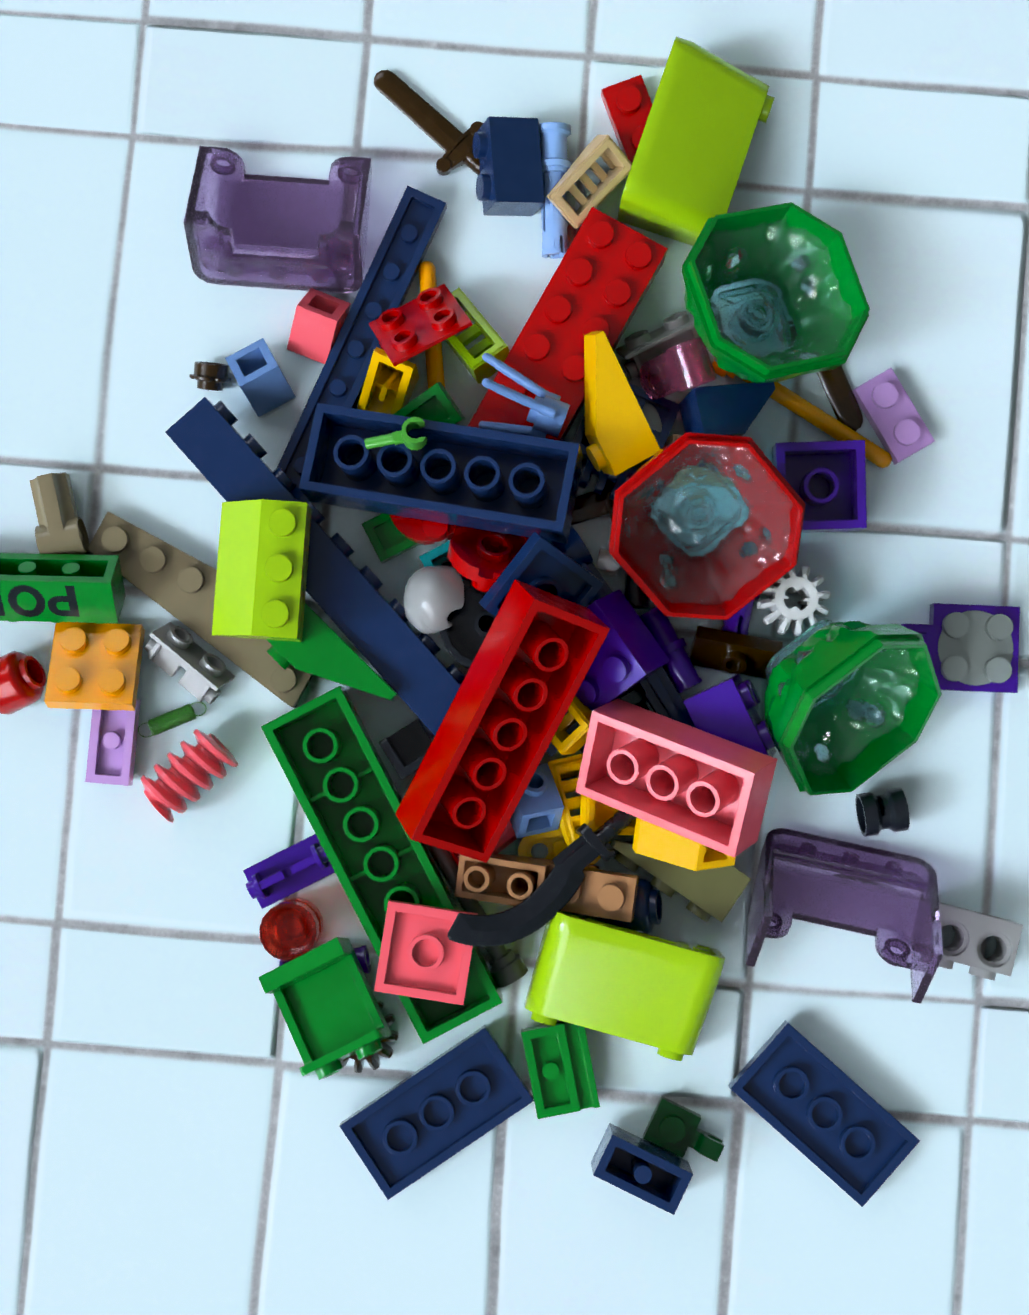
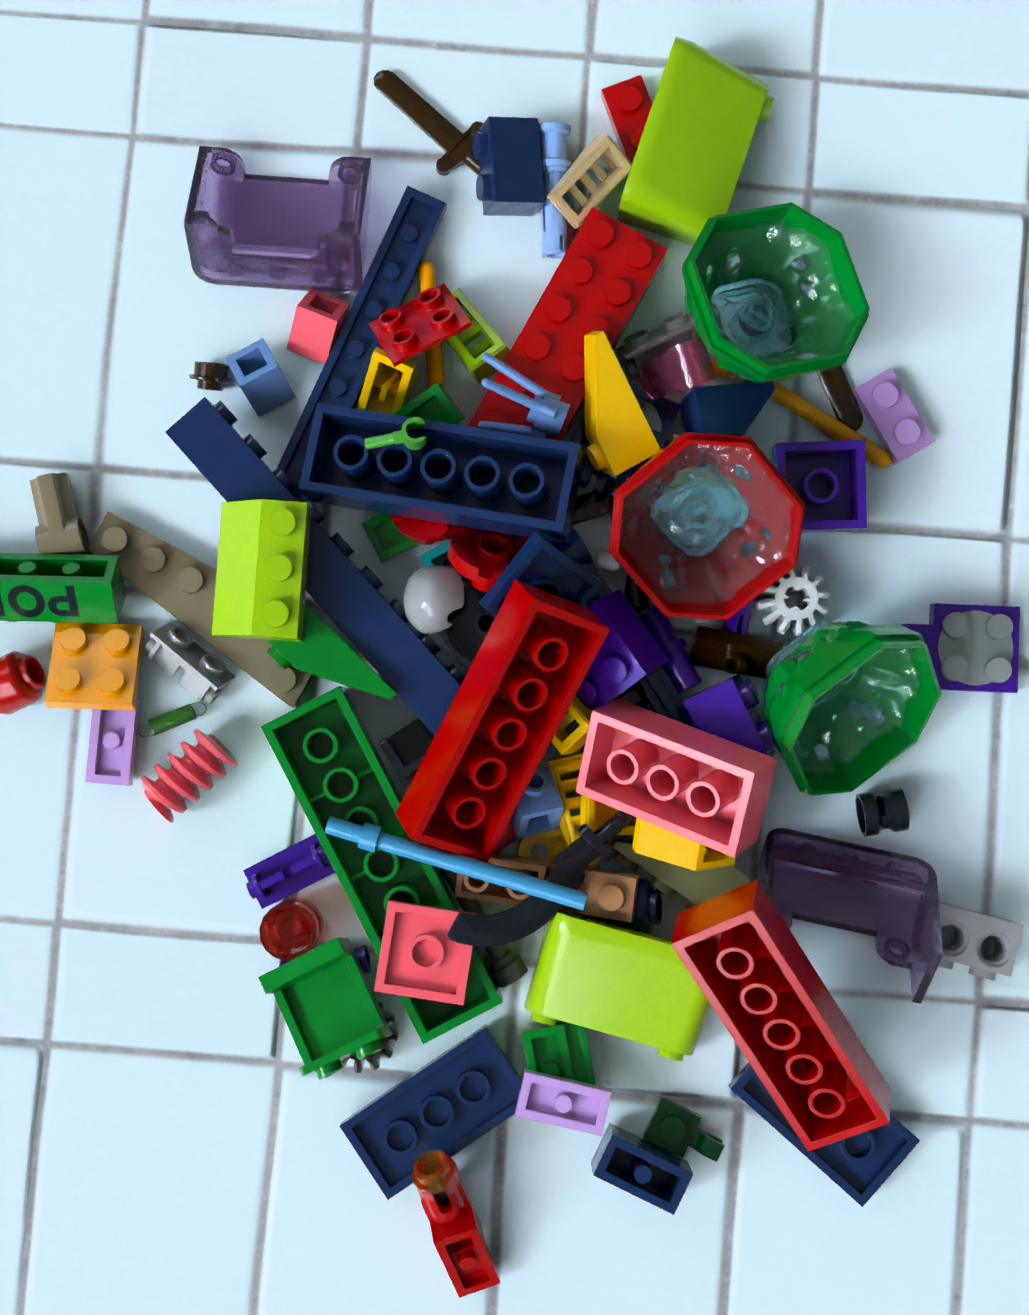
(371, 838): none -> dark azure bar
(454, 1223): none -> red plate
(563, 1102): none -> lavender plate
(782, 1016): none -> red brick

